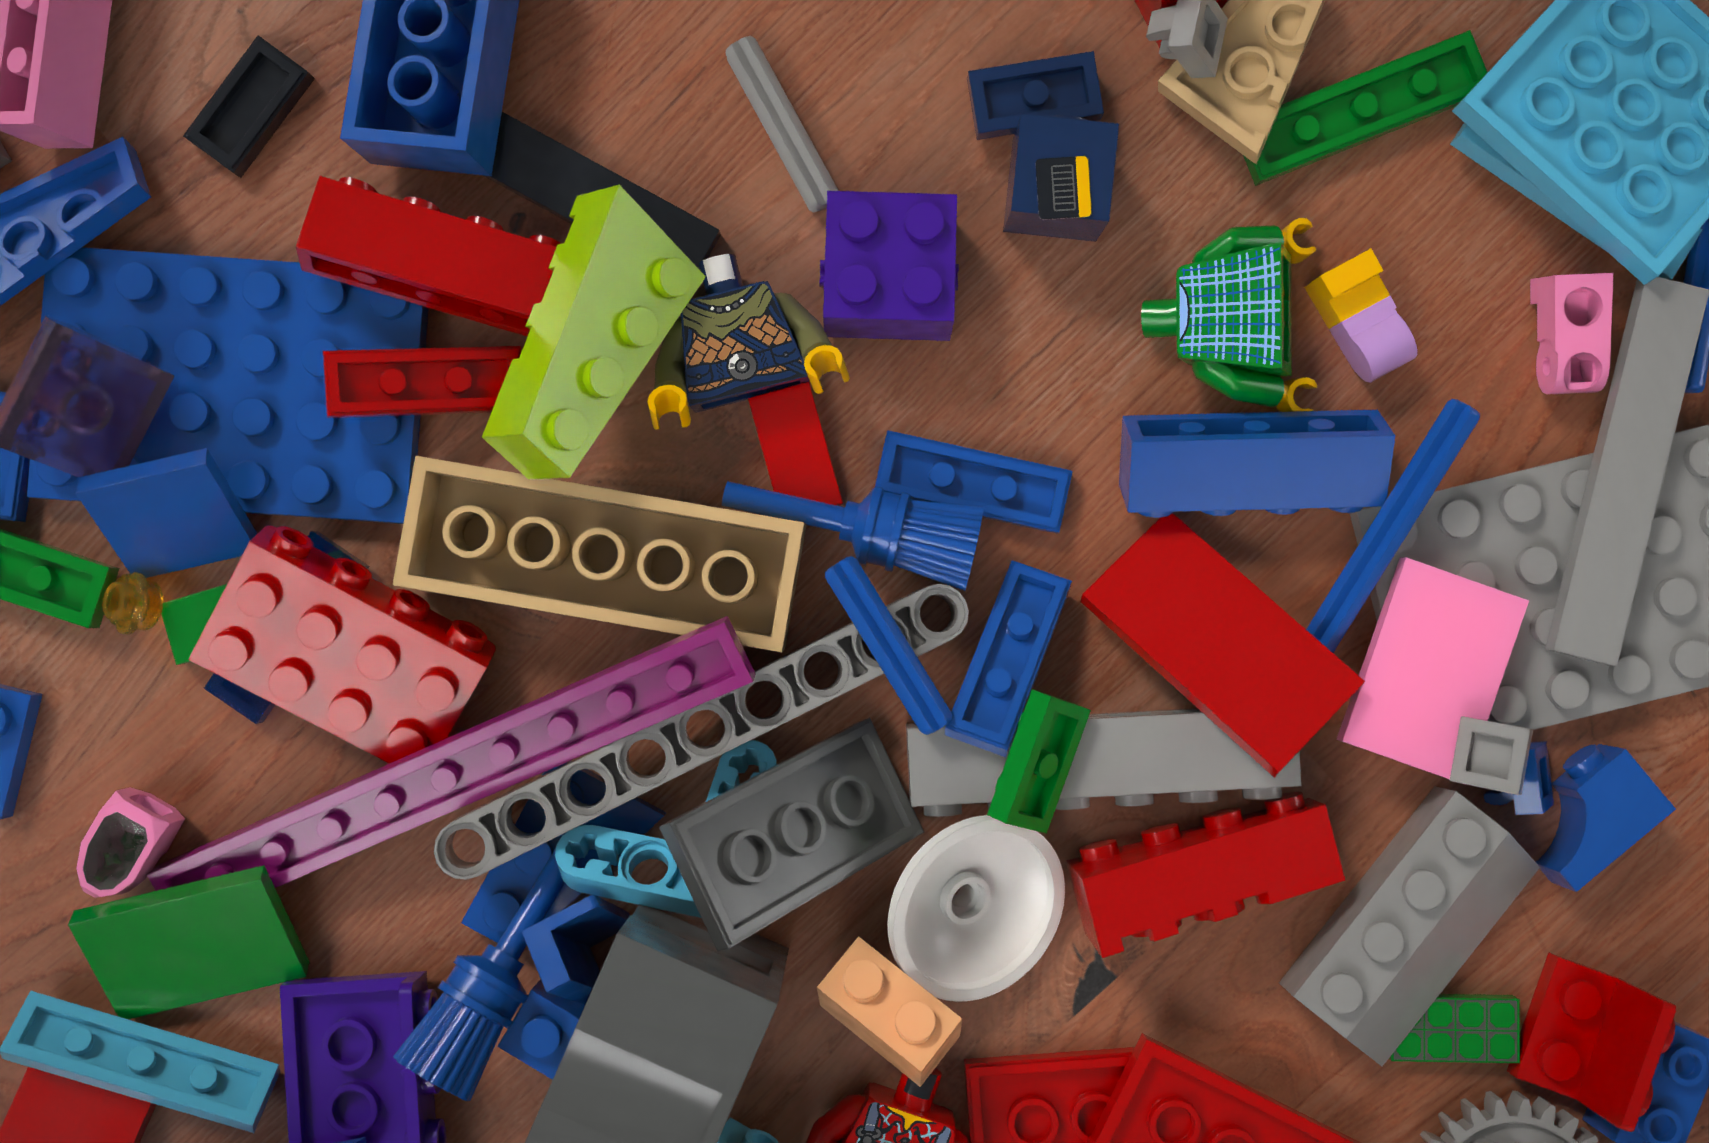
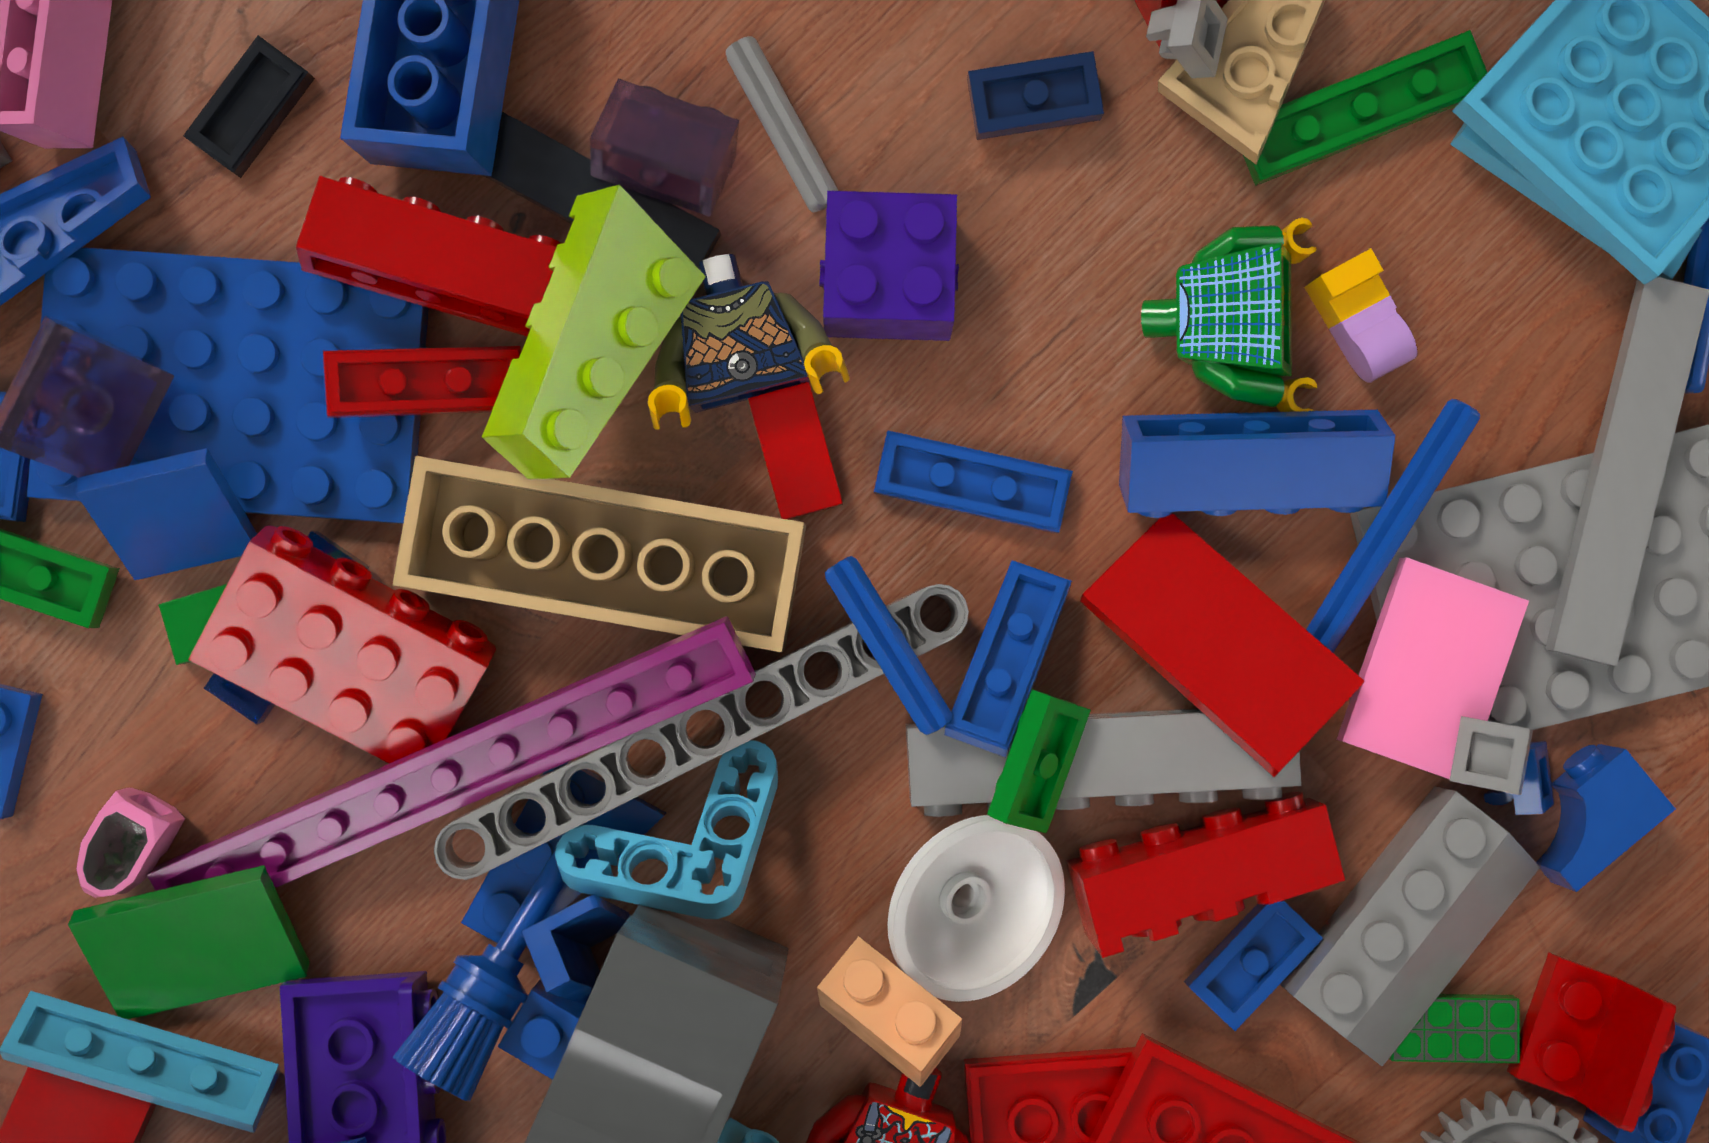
(133, 603): clear yellow plate -> none
(663, 147): none -> clear purple brick
(791, 833): dark grey tile -> none
(883, 528): blue piece -> none
(1056, 138): dark blue head -> none
(1063, 187): black sticker -> none
(1252, 961): none -> blue plate
(1573, 331): bright pink leg -> none

